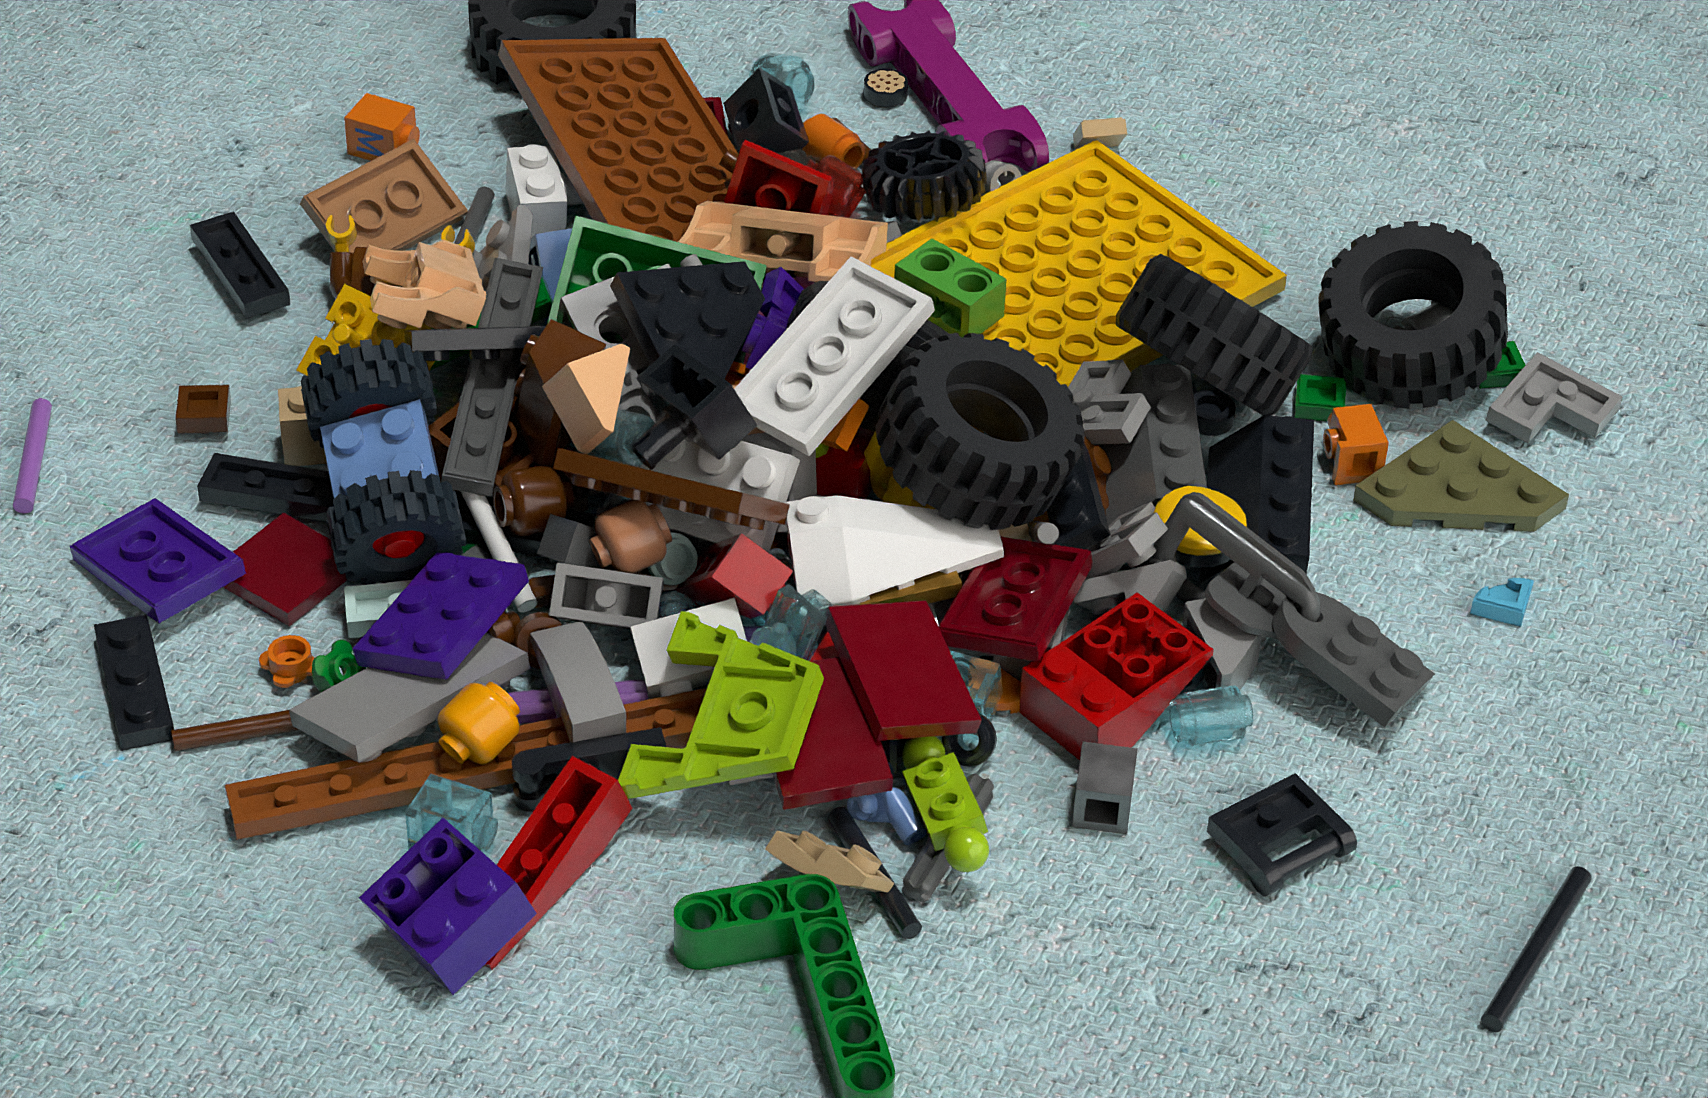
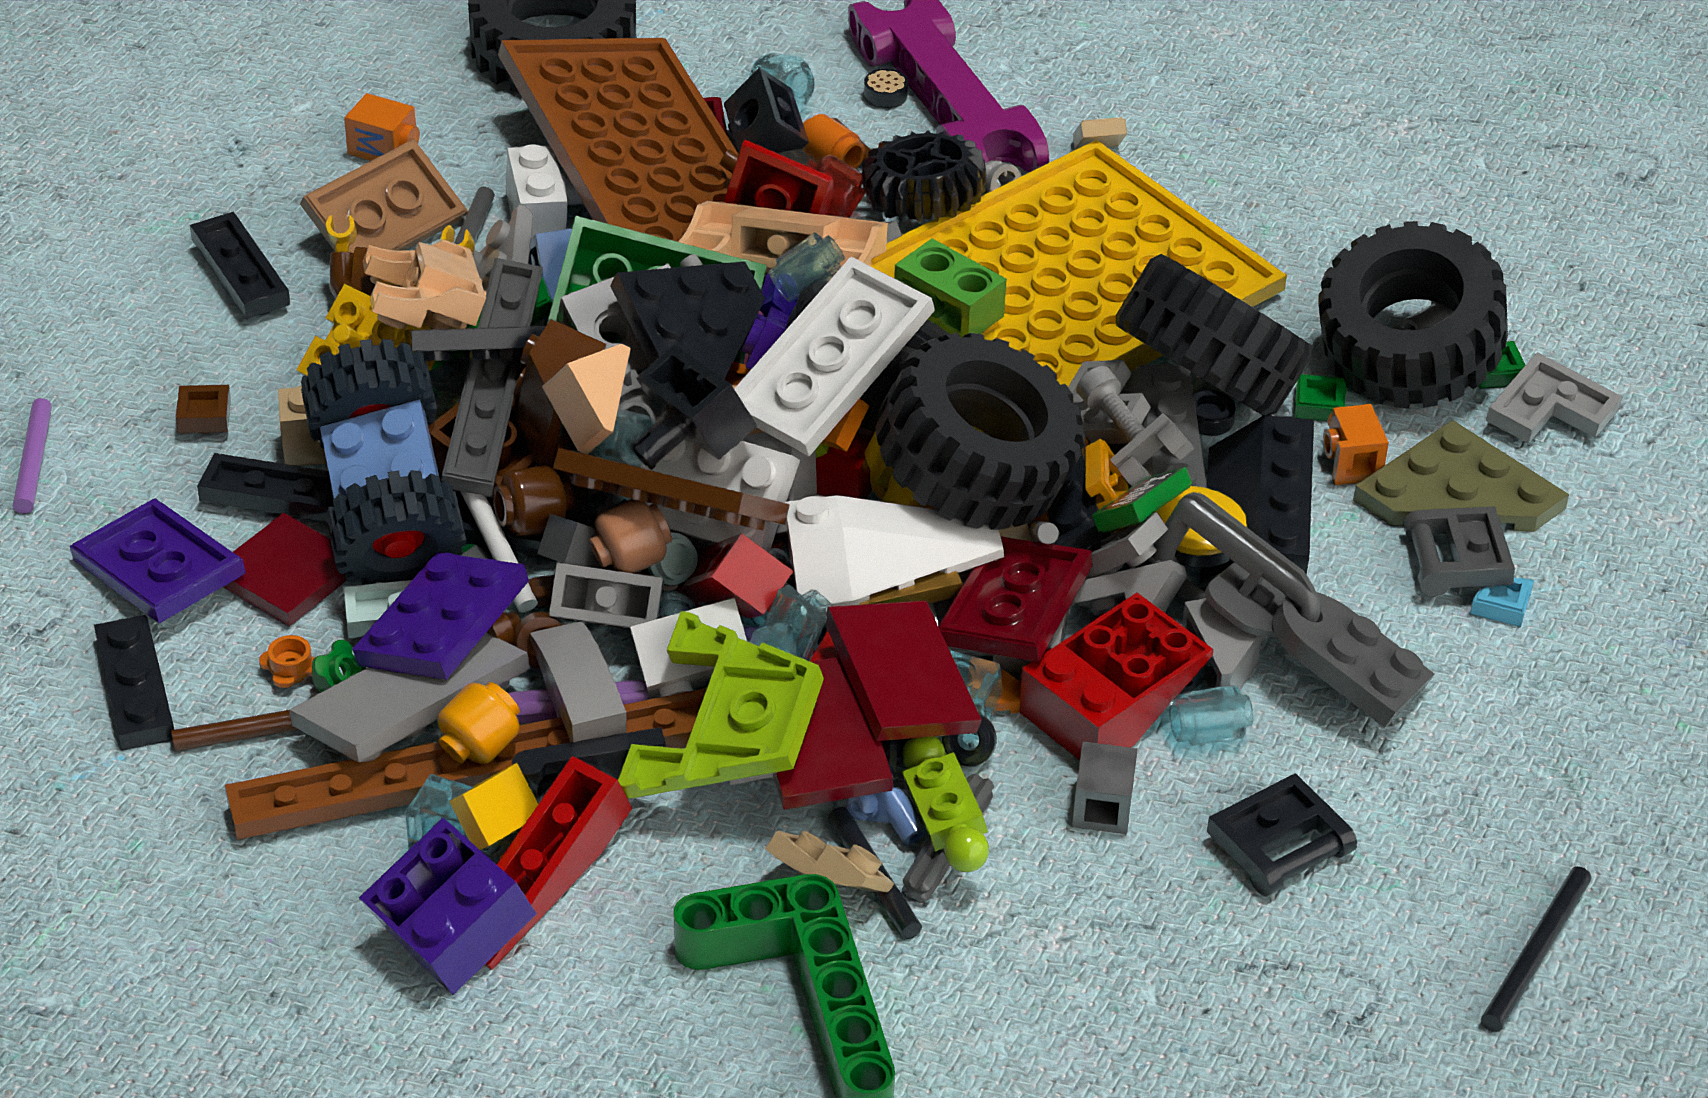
(495, 807): none -> yellow slope
(806, 264): none -> clear light blue brick
(1098, 476): none -> light orange tile
(1099, 390): none -> light grey bar
(1142, 500): none -> green tile
(1475, 544): none -> dark grey plate

